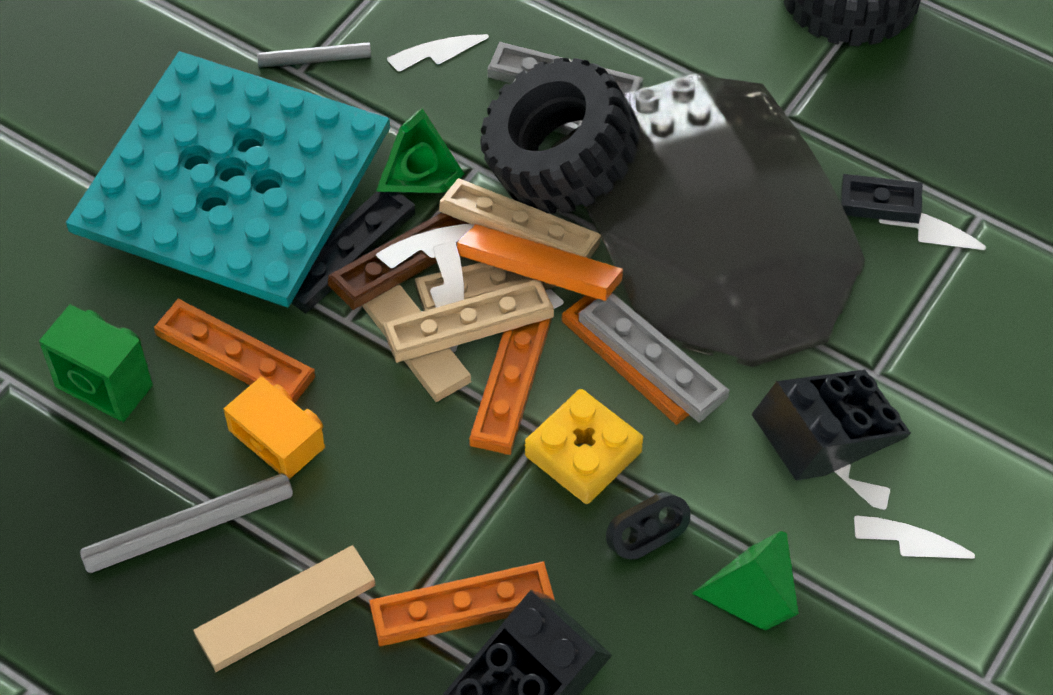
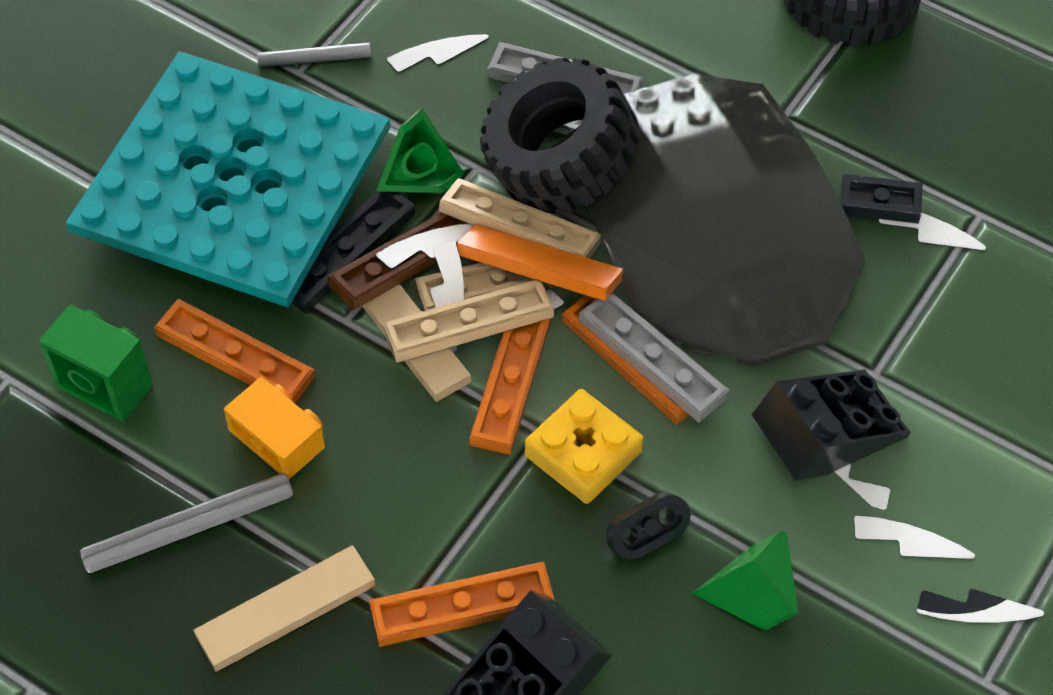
(978, 608): none -> sticker

